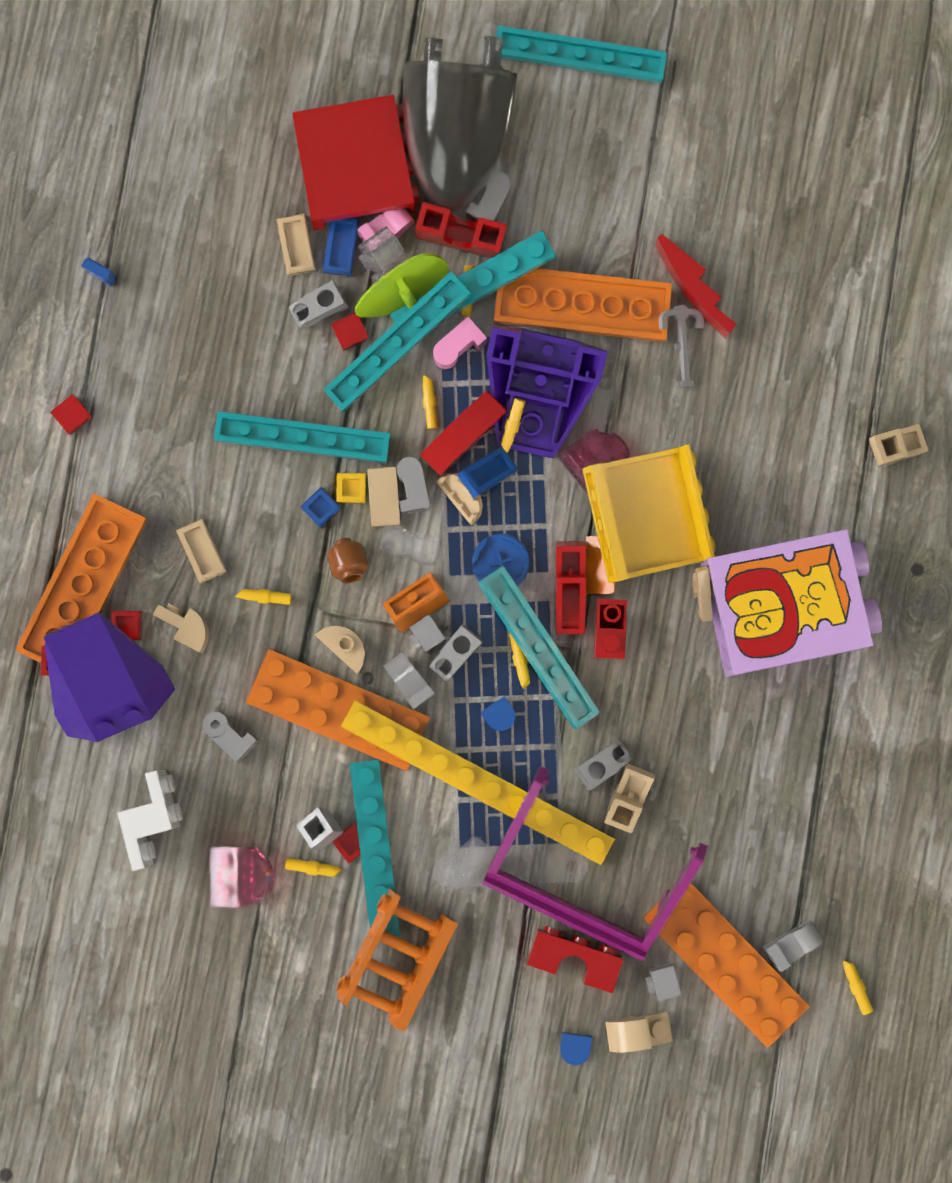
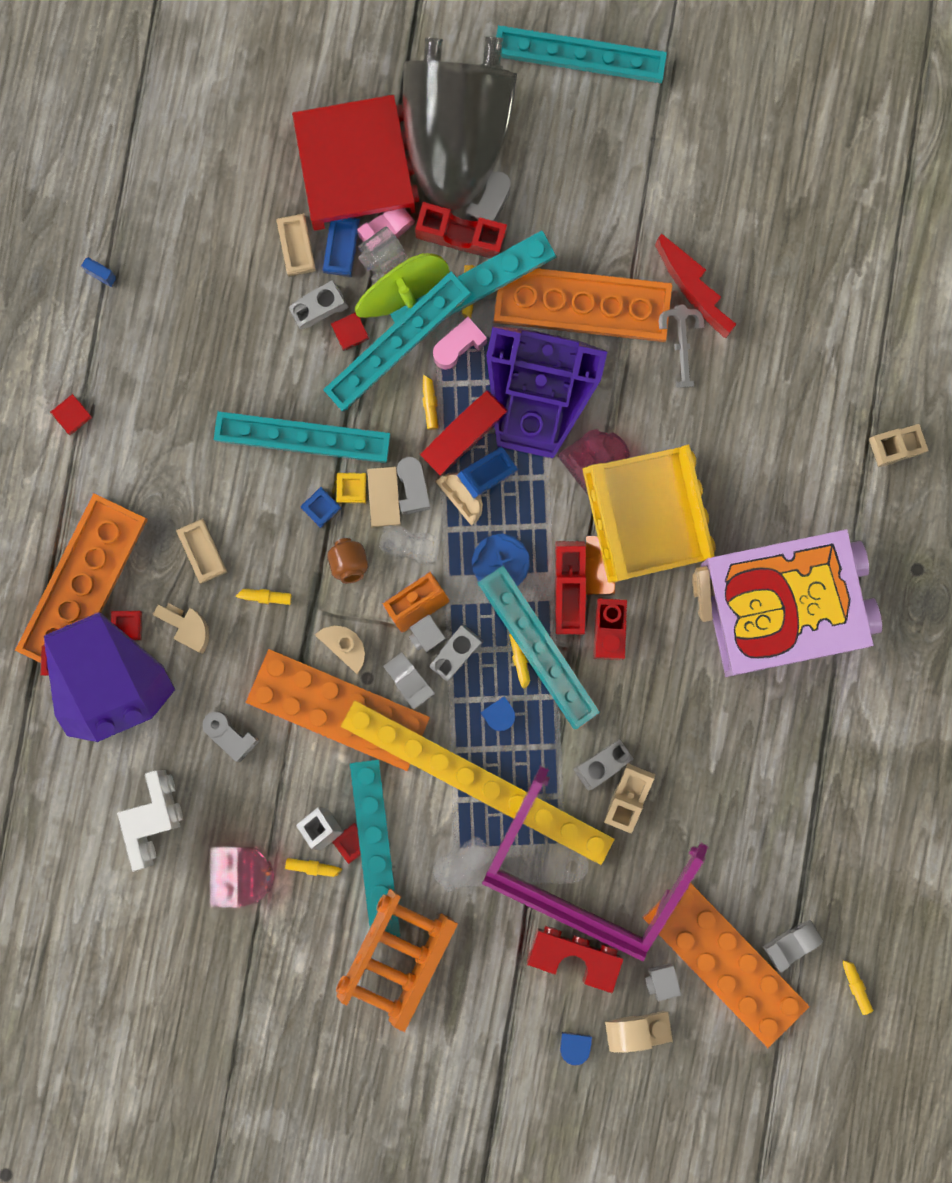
(512, 424): yellow piece -> none

